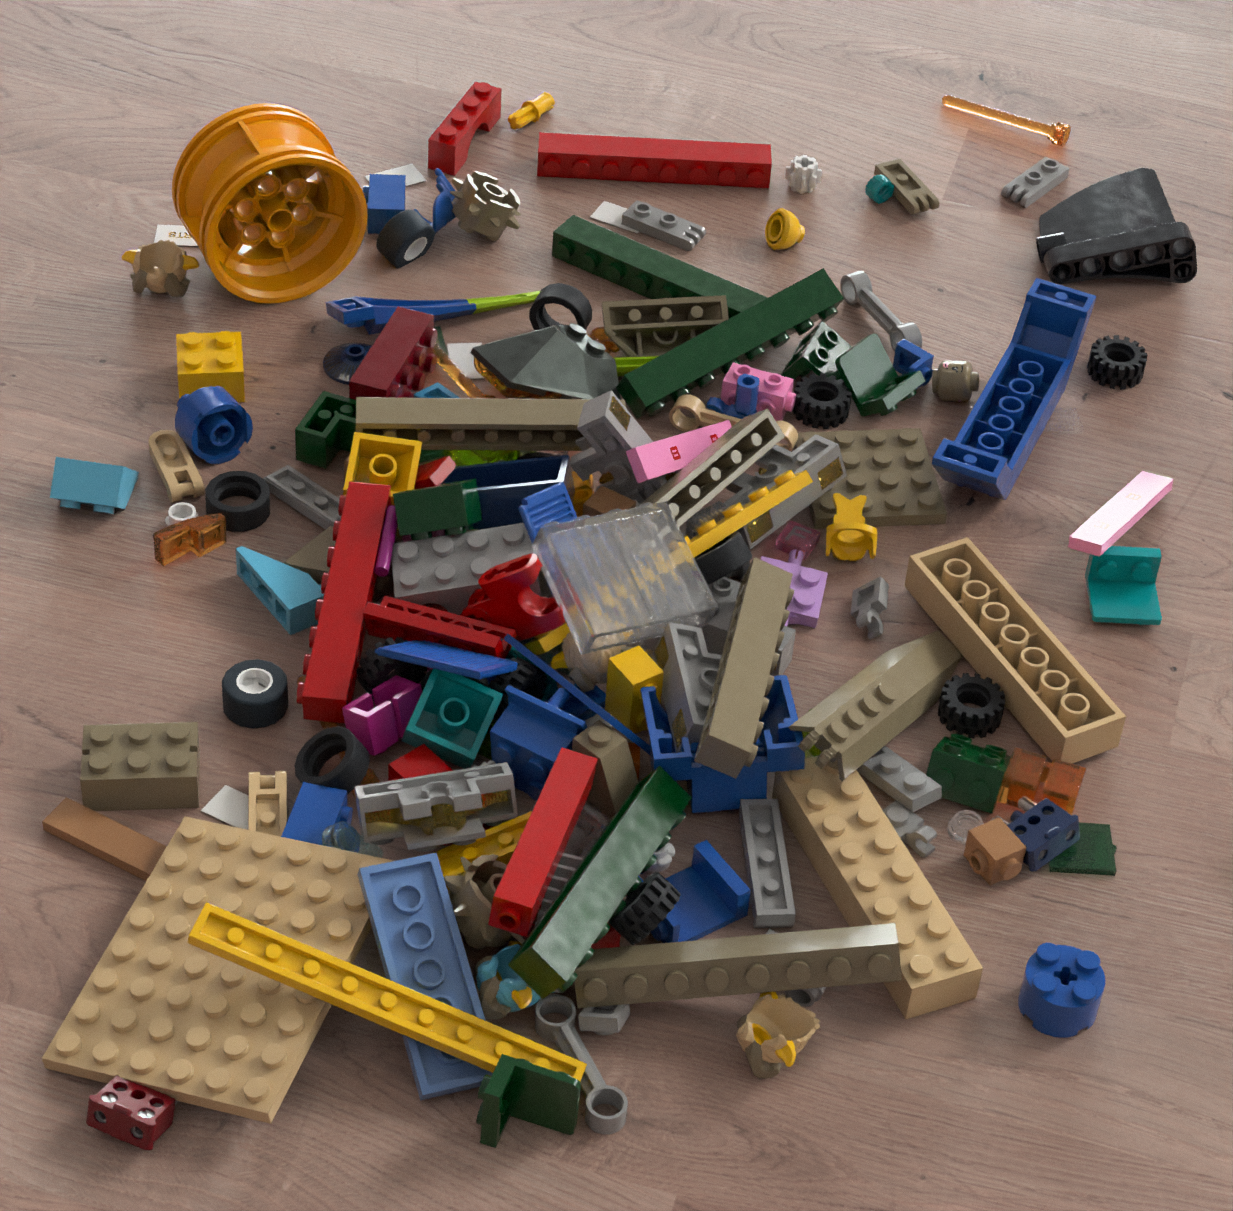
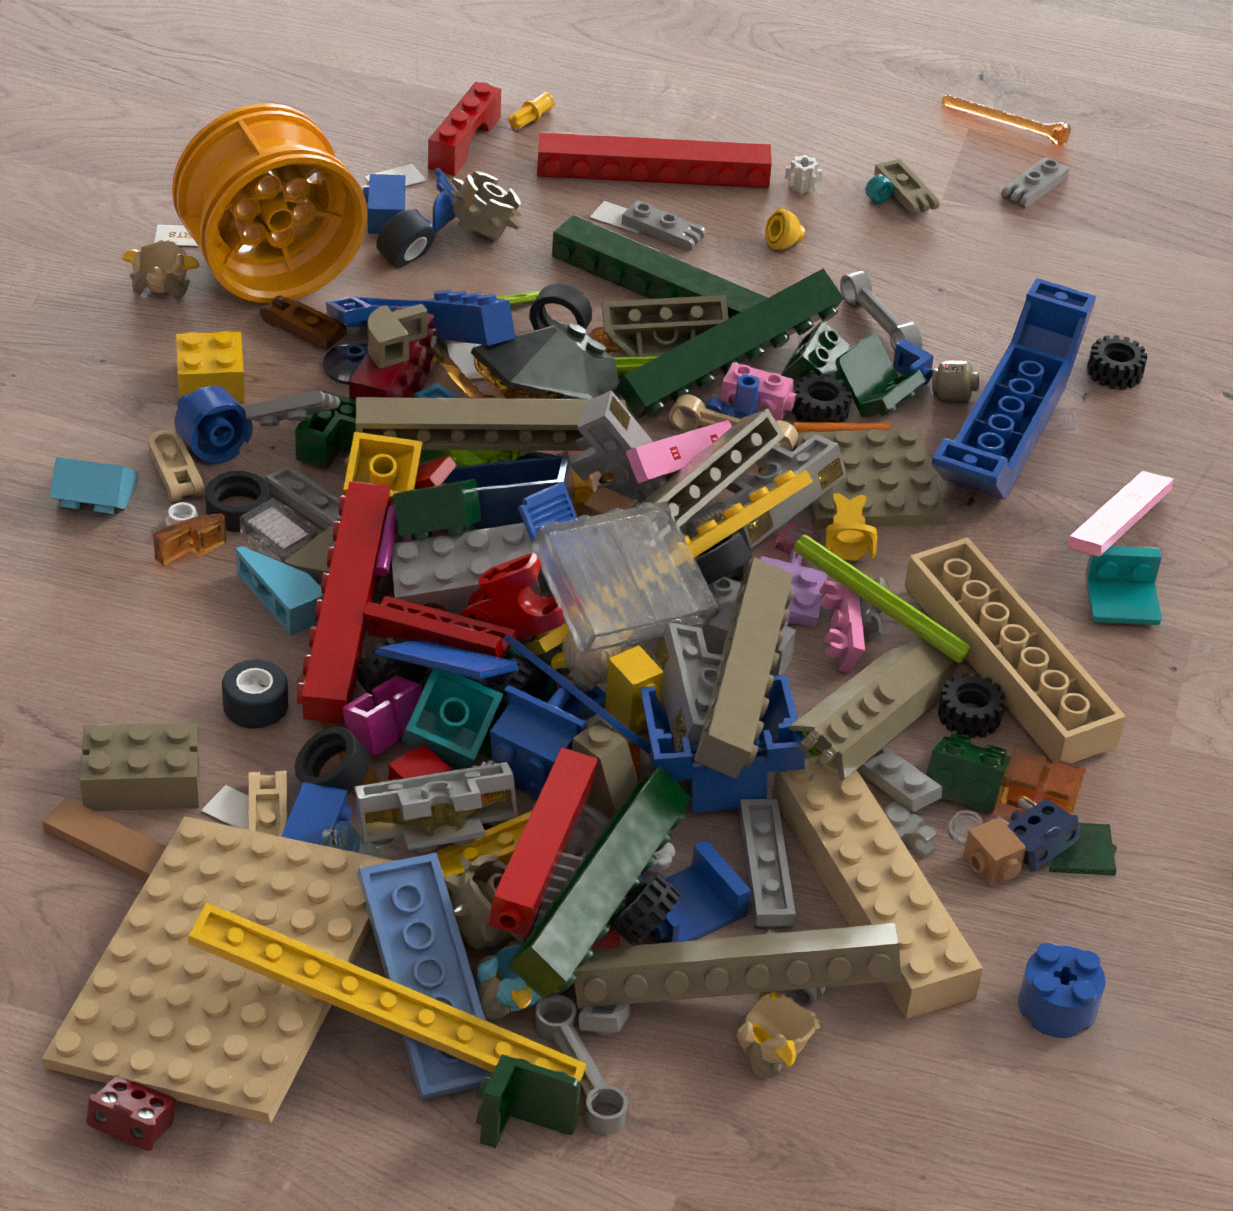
(275, 530): none -> clear brick
(292, 407): none -> light grey hinge
(303, 321): none -> reddish brown hinge
(392, 331): none -> dark tan brick
(471, 317): none -> blue brick
(830, 426): none -> orange bar
(846, 626): none -> bright pink plate
(882, 598): none -> lime axle
(1116, 232): black panel -> none

